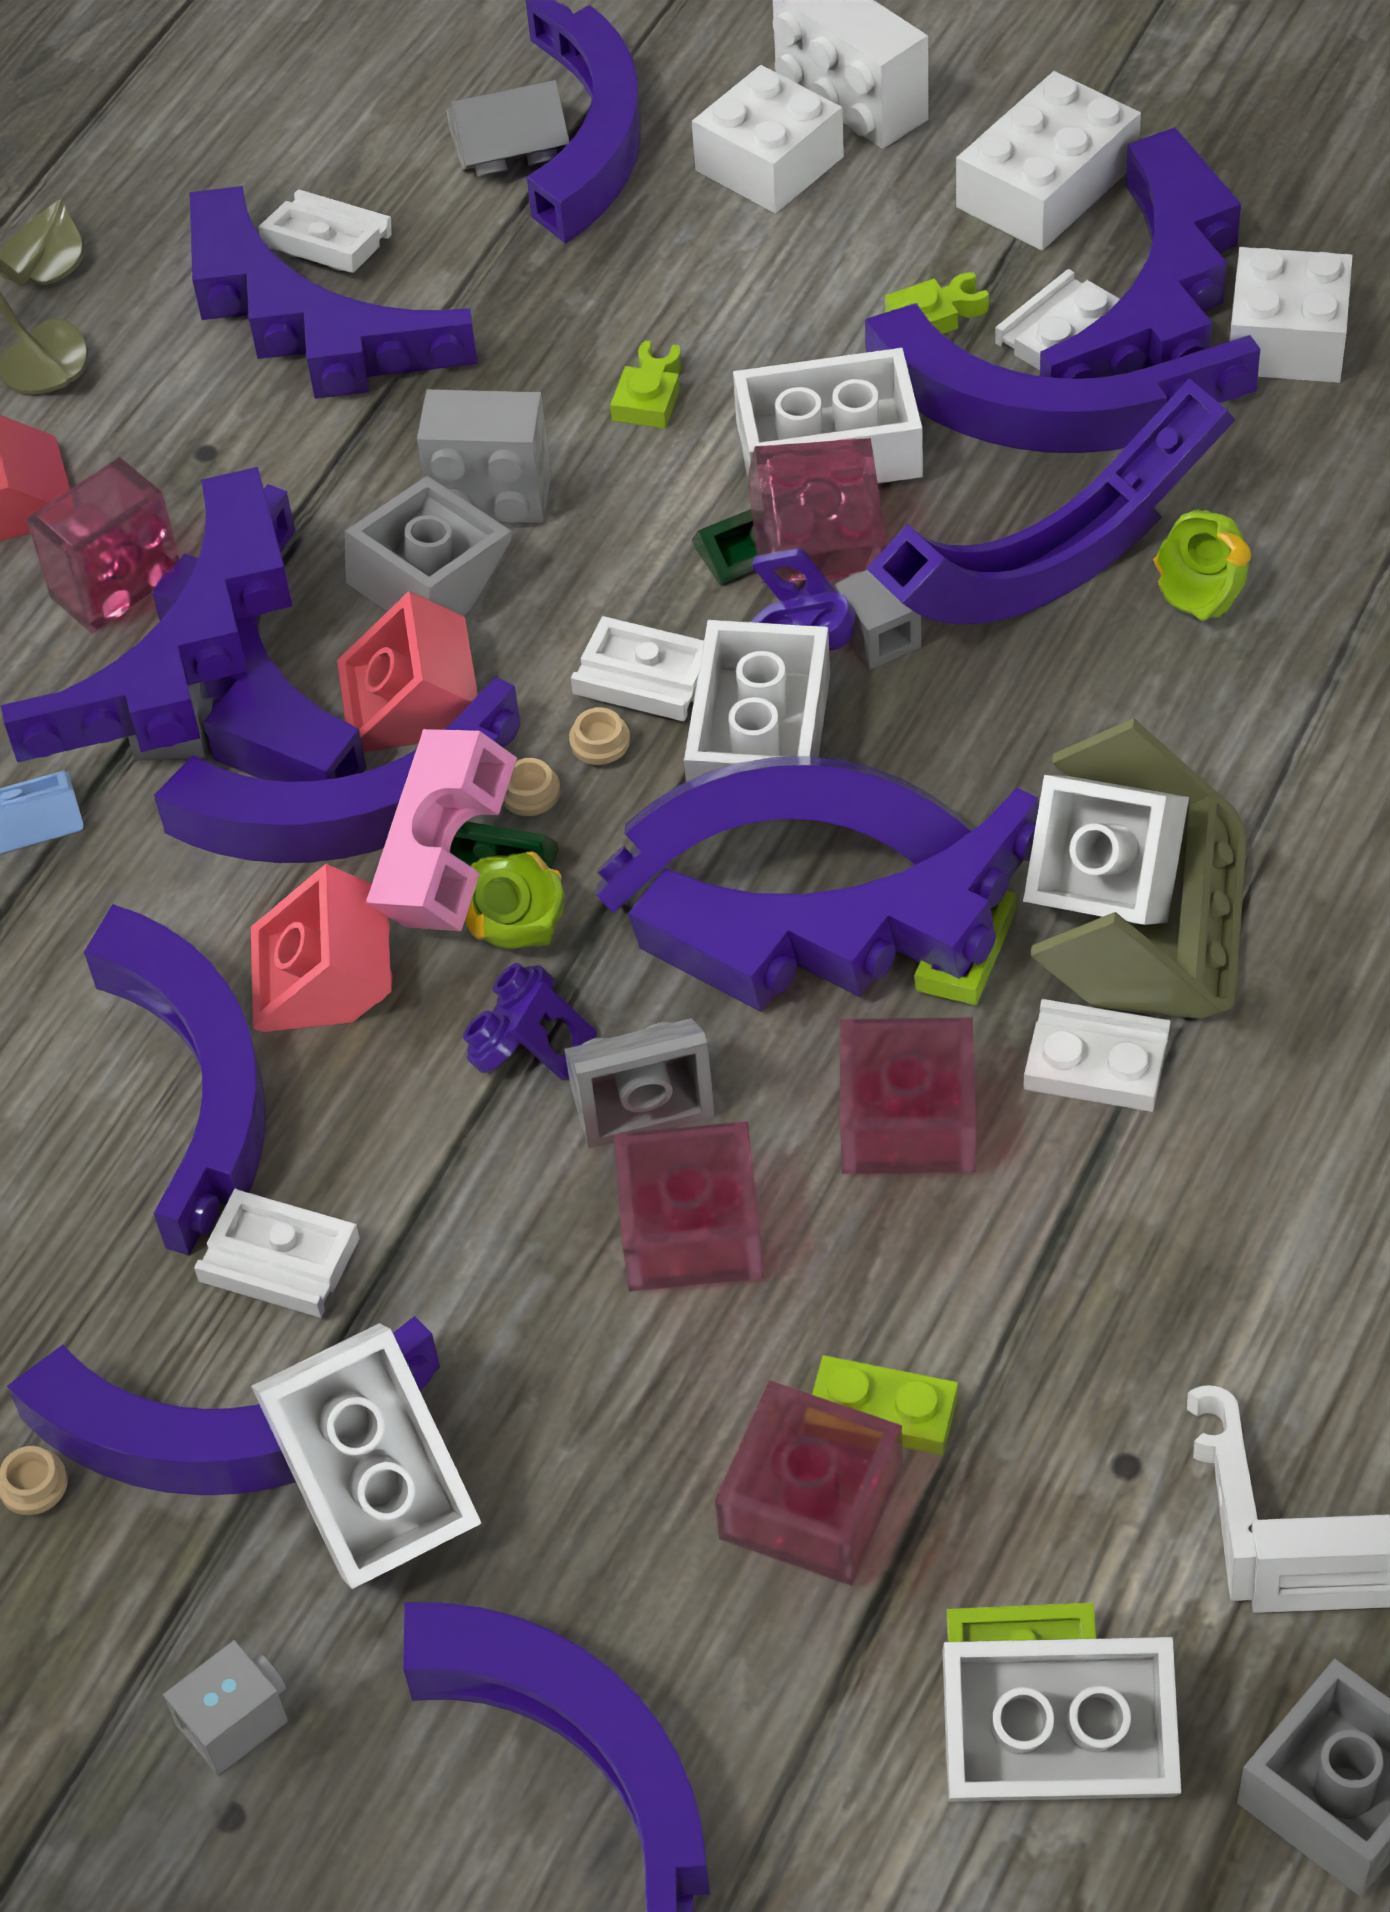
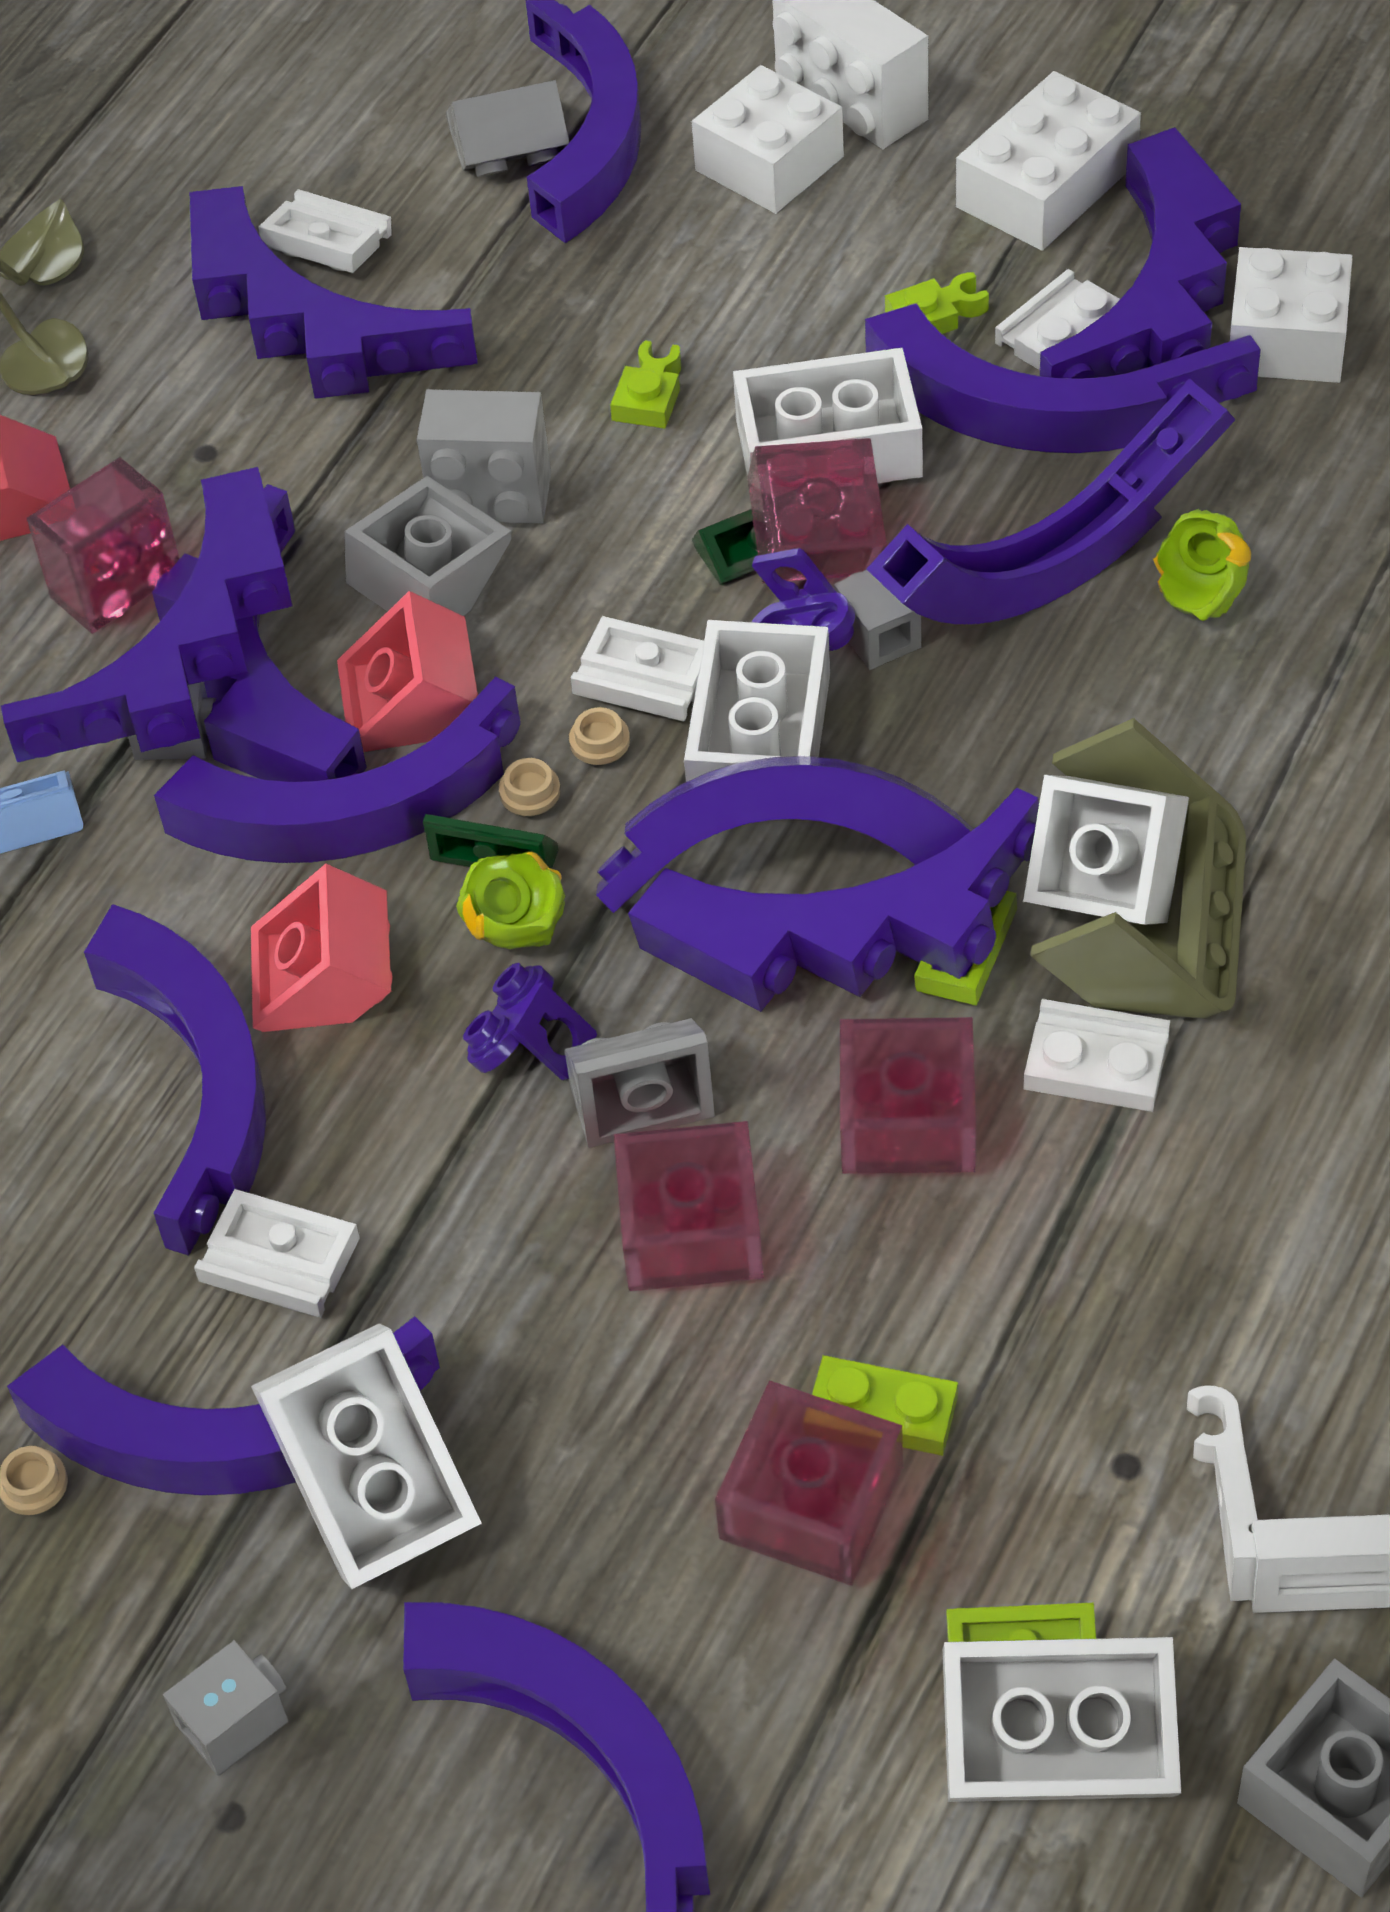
(448, 783): bright pink arch -> none

